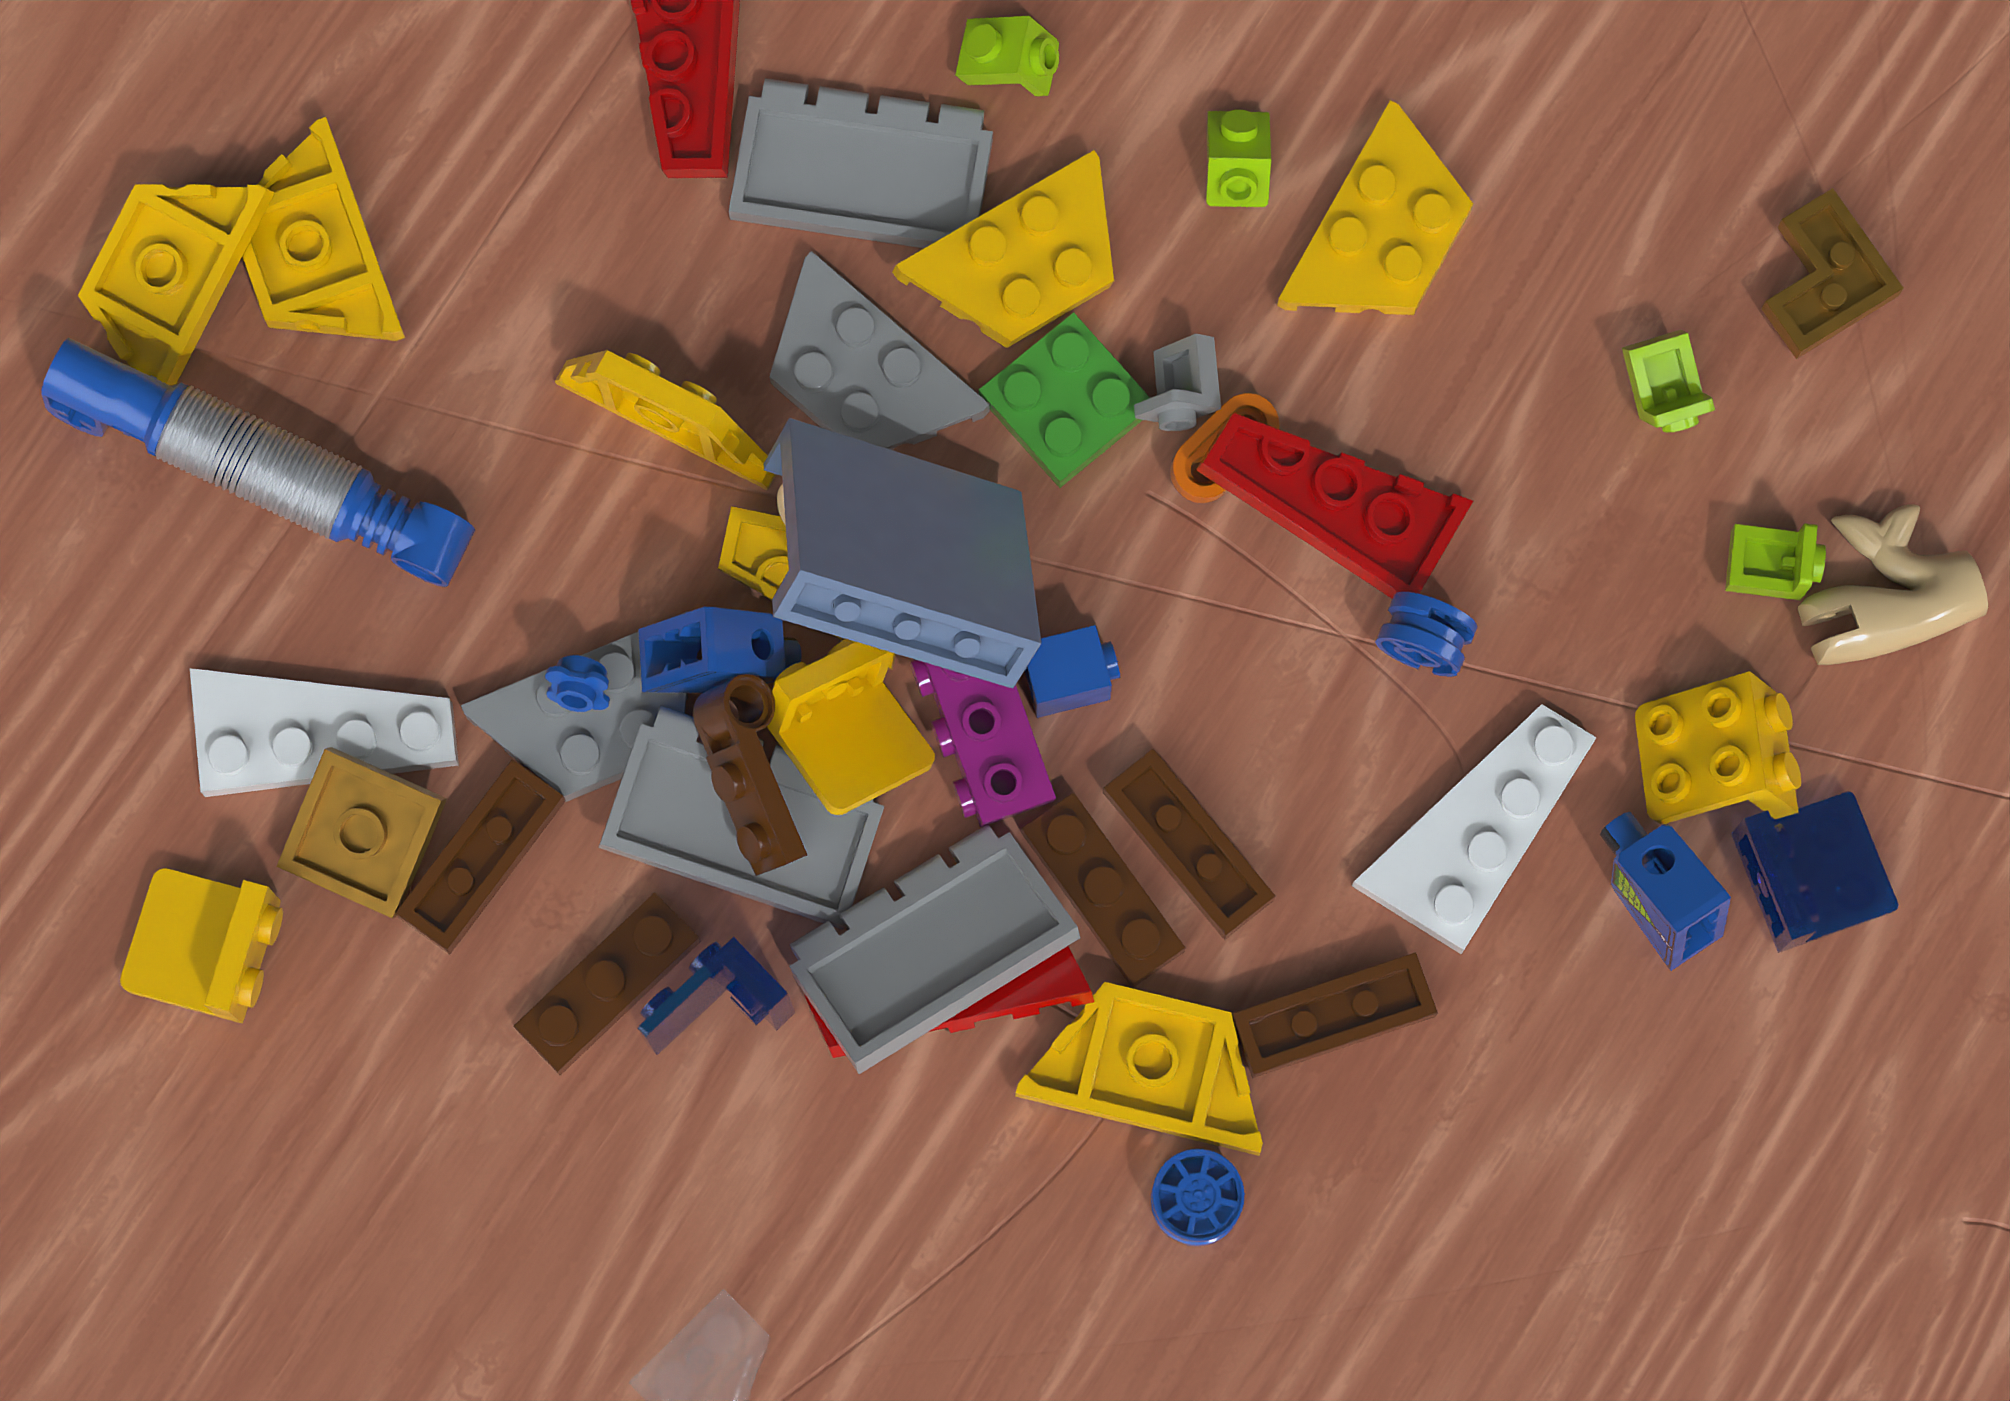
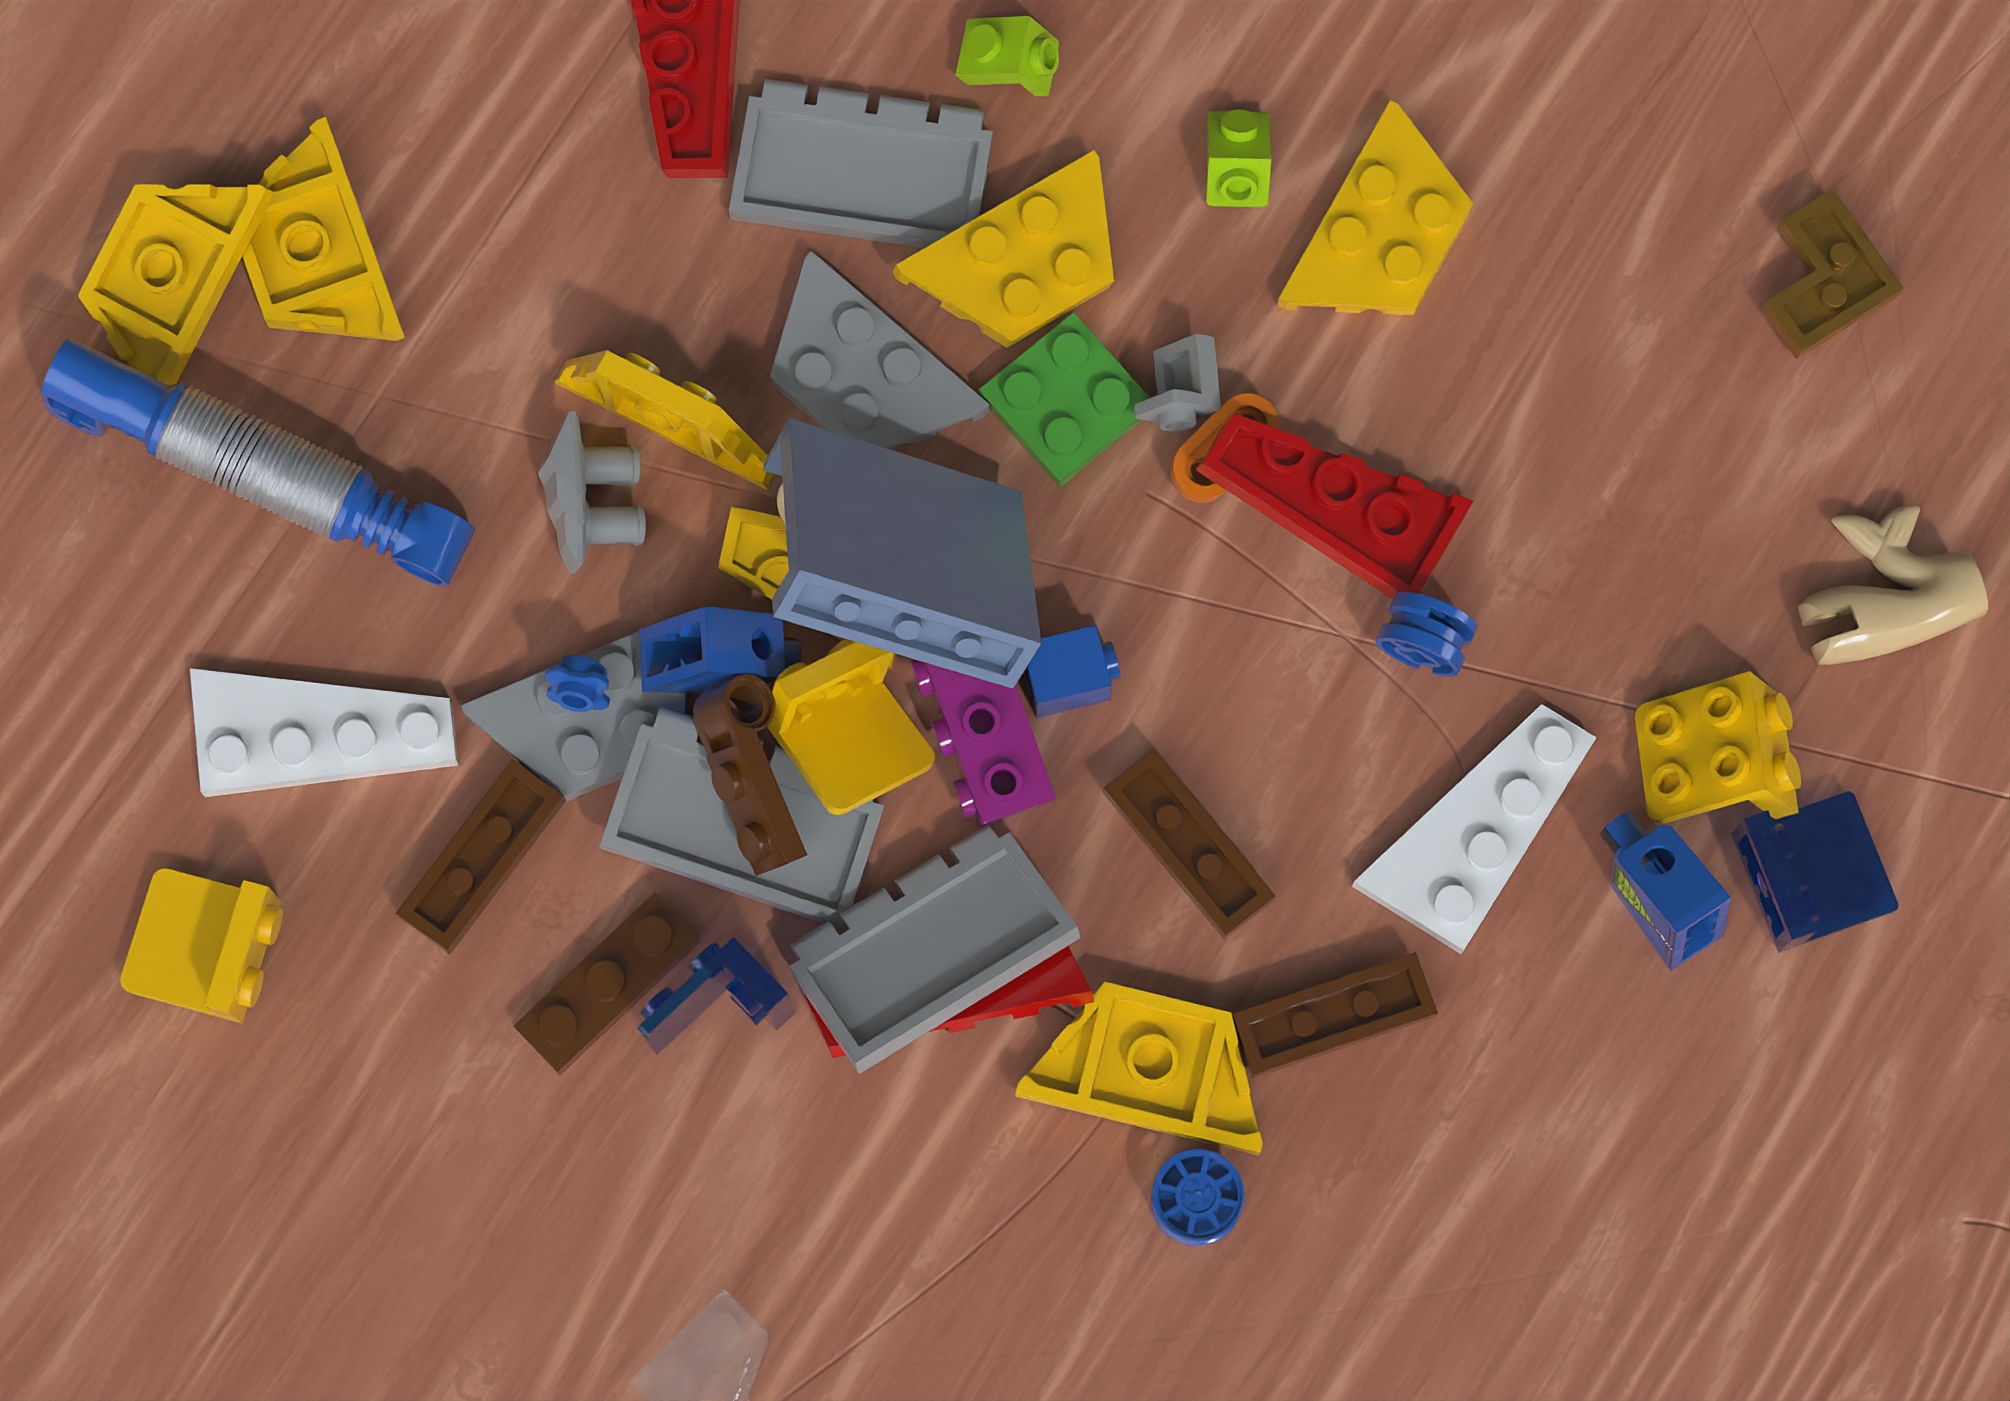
(361, 832): pearl gold plate -> none
(564, 477): none -> light grey connector
(1103, 890): reddish brown plate -> none
(1666, 382): lime bracket -> none
(1774, 561): lime bracket -> none

